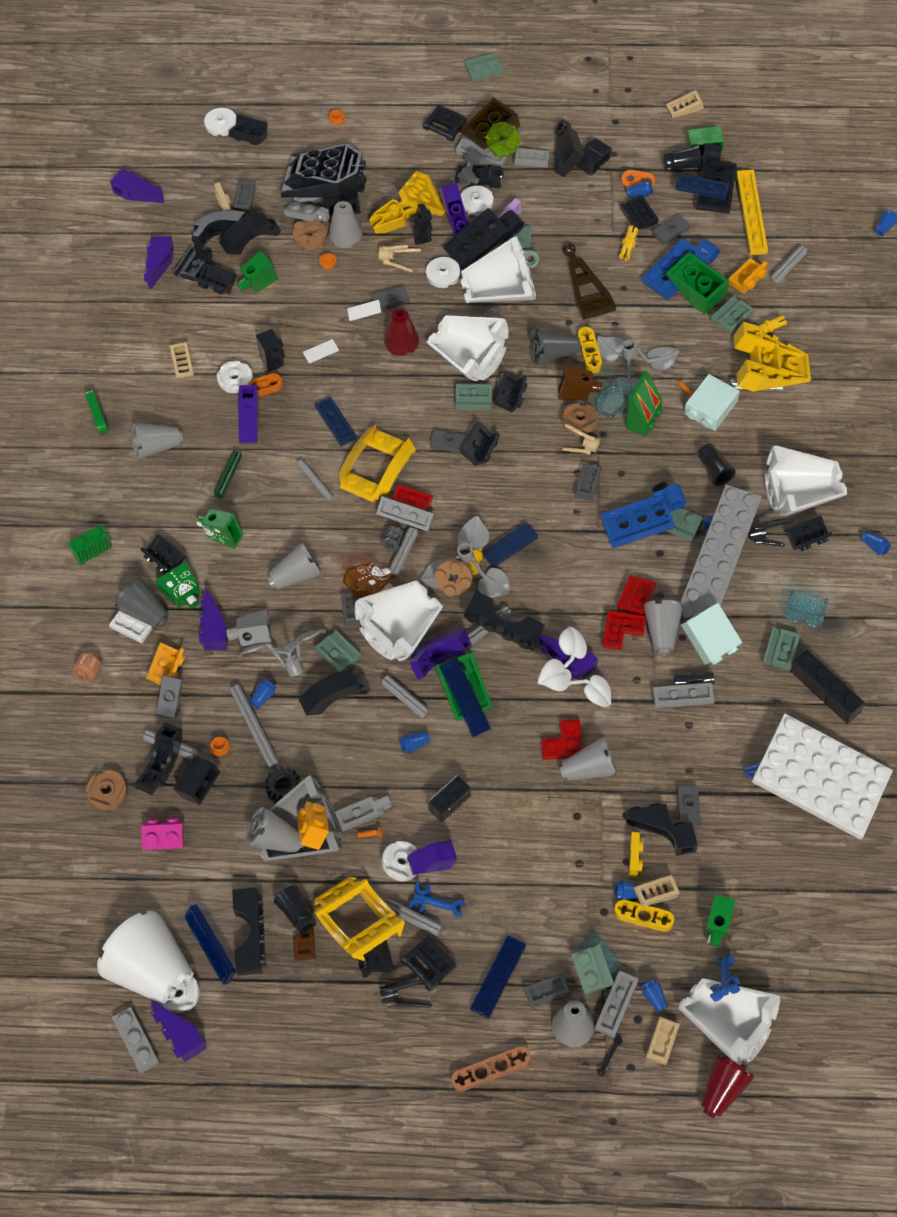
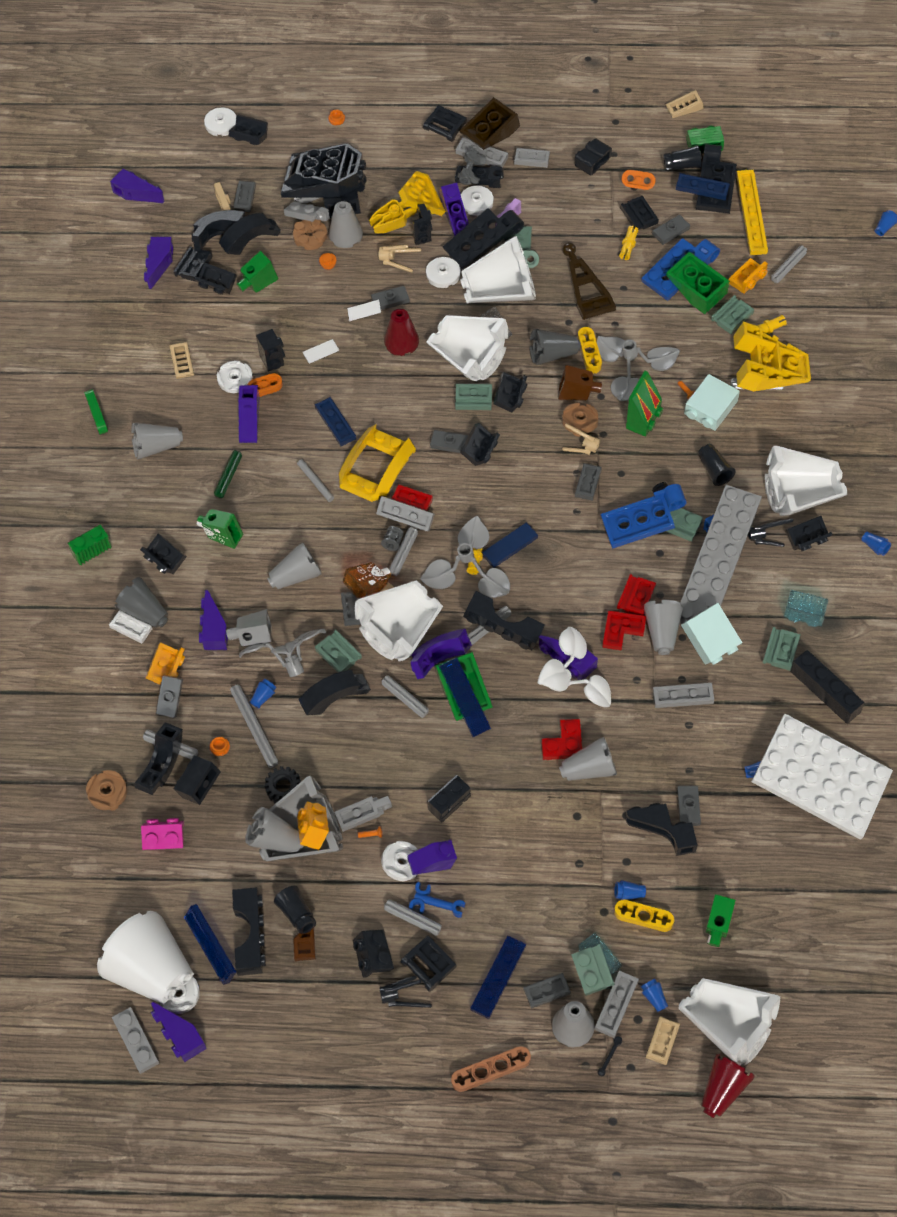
(87, 666): nougat head -> none
(179, 586): green torso -> none
(370, 937): yellow wedge -> none
(414, 741): blue cone -> none
(456, 567): medium nougat plate -> none
(483, 67): sand green plate -> none
(499, 148): clear neon green plate -> none
(568, 148): black piece -> none
(613, 399): clear light blue brick -> none
(636, 846): yellow plate -> none
(643, 188): blue cone -> none
(670, 884): tan slope -> none
(694, 678): black pin -> none
(727, 984): blue bar -> none

